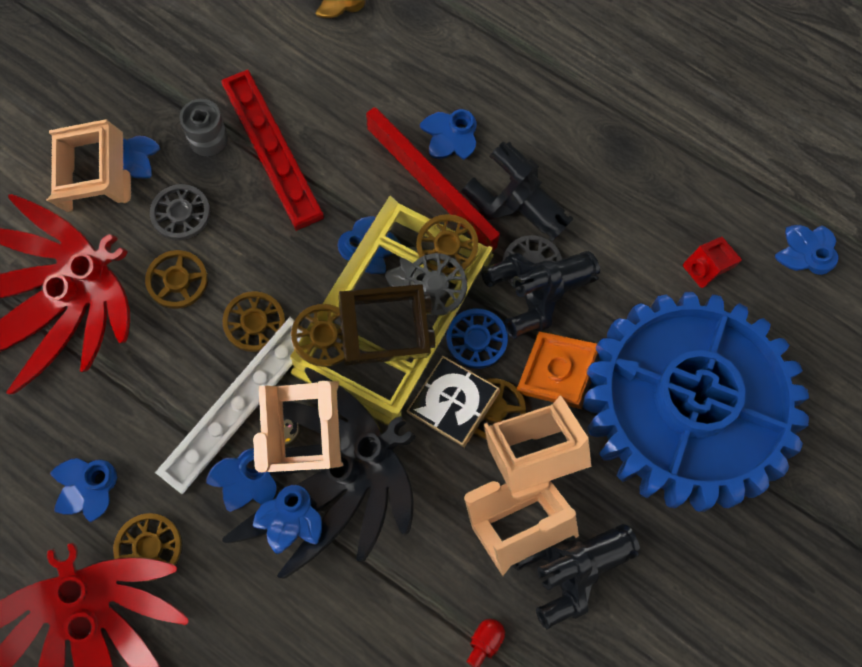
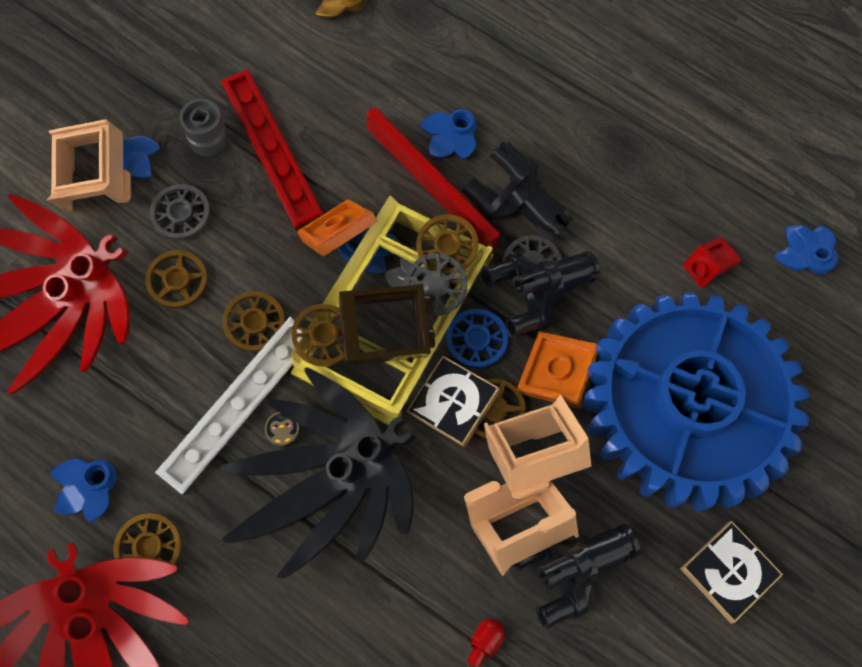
(240, 482): blue plate -> none
(270, 443): light nougat piece -> none
(287, 522): blue plate -> none
(336, 227): none -> orange tile
(731, 572): none -> tile

